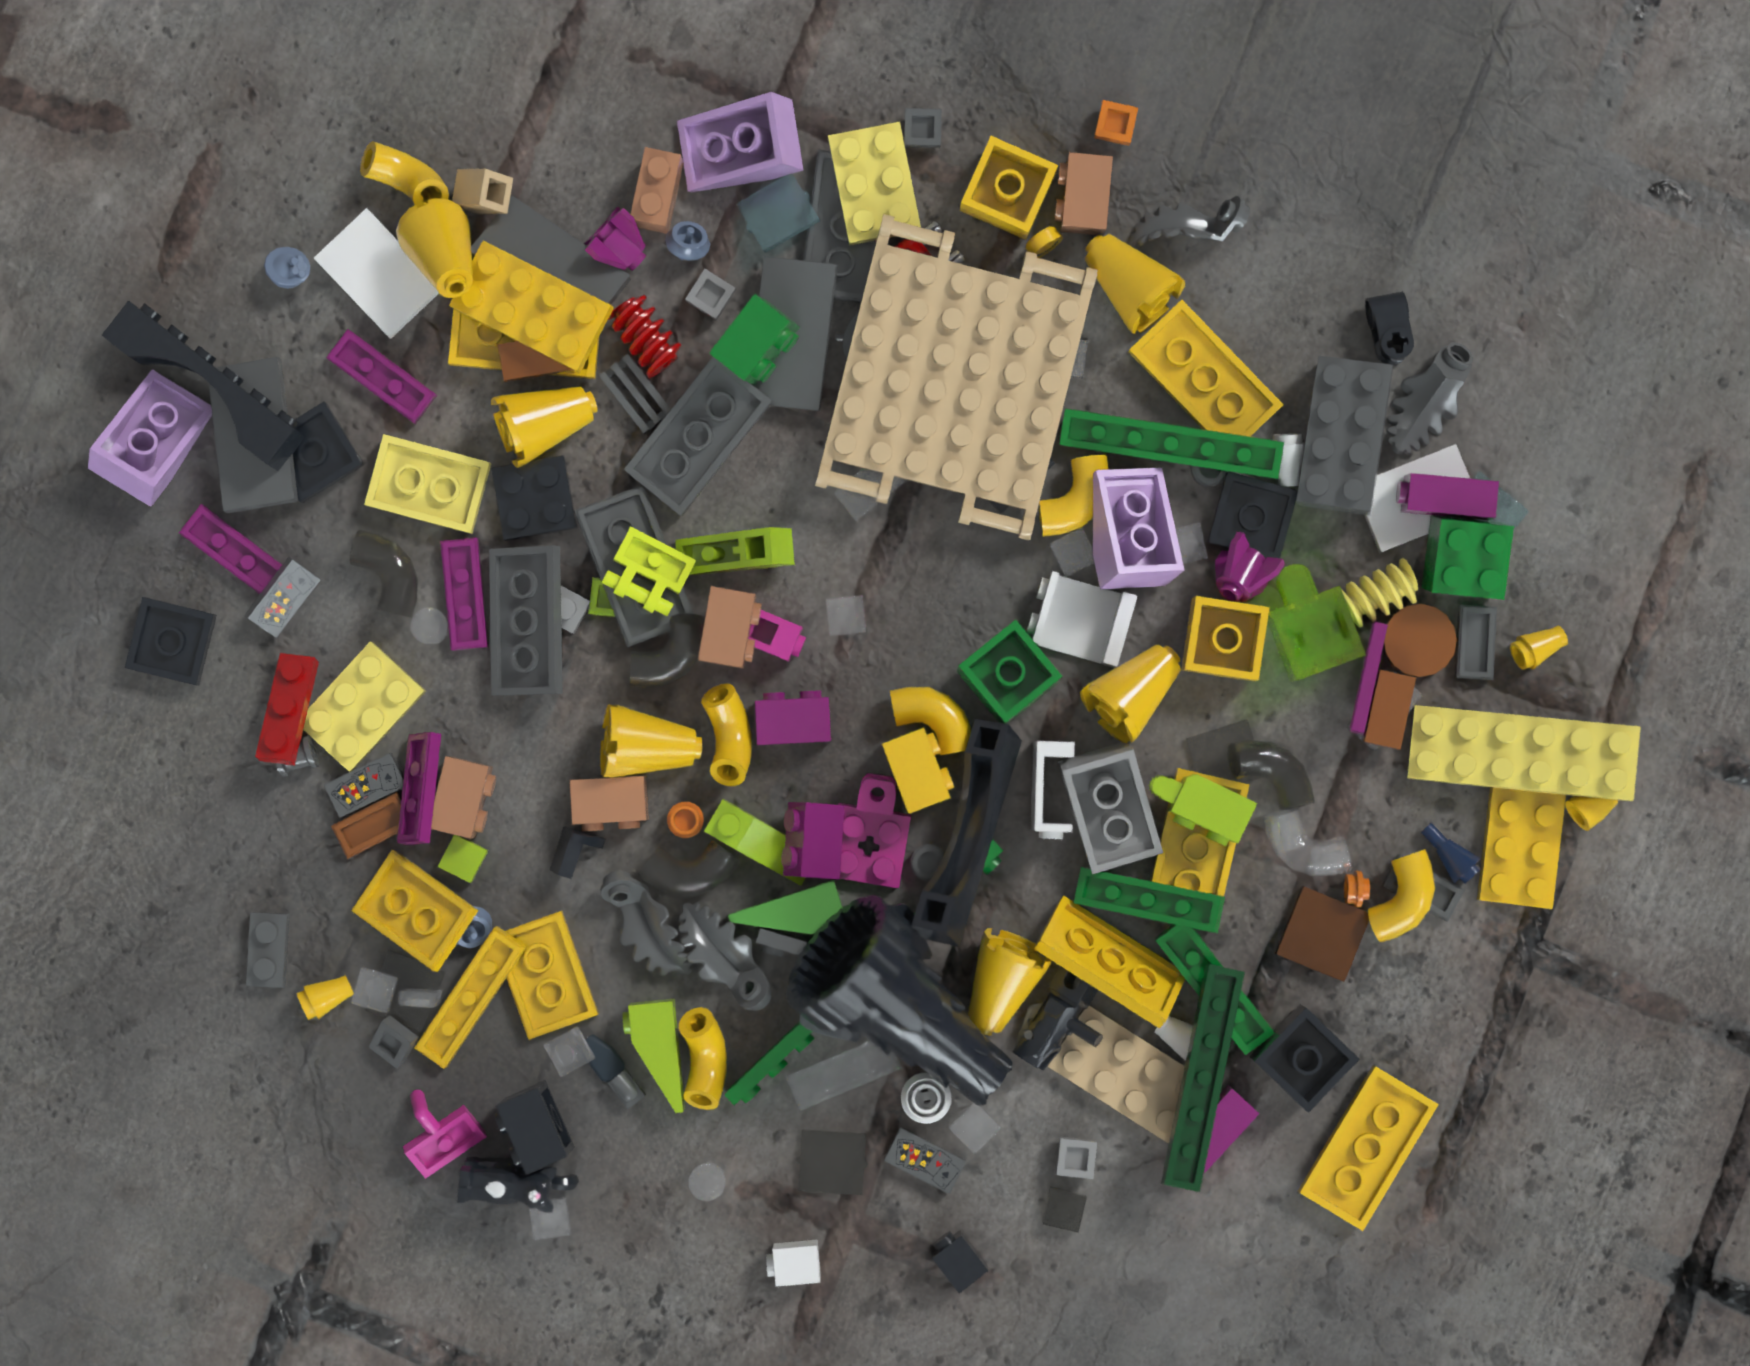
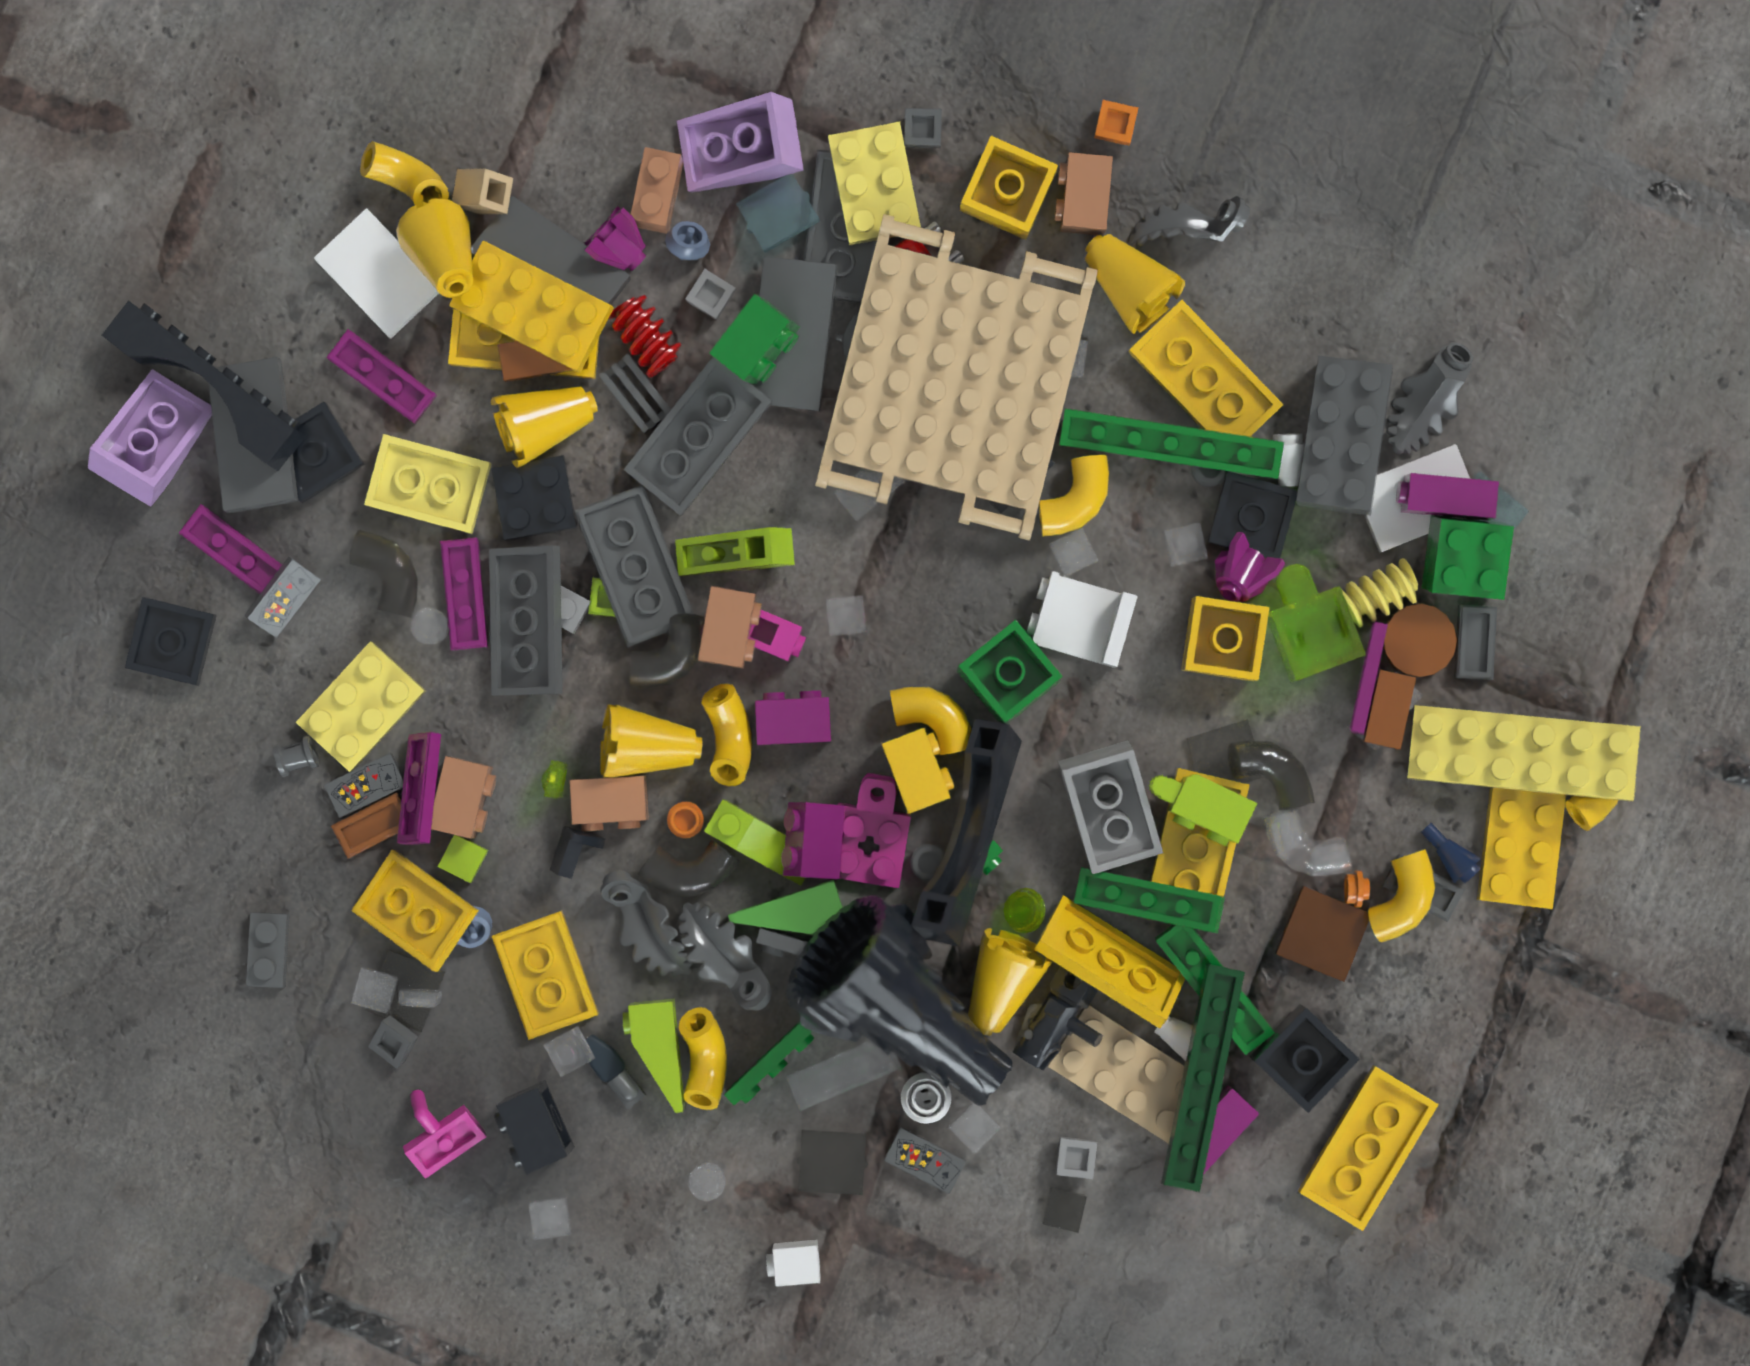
(287, 267): sand blue hat -> none
(287, 709): red plate -> none
(324, 996): yellow cone -> none
(470, 997): yellow tile -> none
(503, 1183): black animal -> none
(554, 779): none -> clear neon green tile
(654, 561): neon yellow plate -> none
(958, 1260): black brick -> none
(1024, 910): none -> clear neon green hat
(1040, 750): white panel -> none
(1044, 241): yellow tile -> none
(1132, 692): yellow cone -> none
(1133, 529): lavender slope -> none
(1389, 320): black piece -> none
(1536, 647): yellow cone -> none

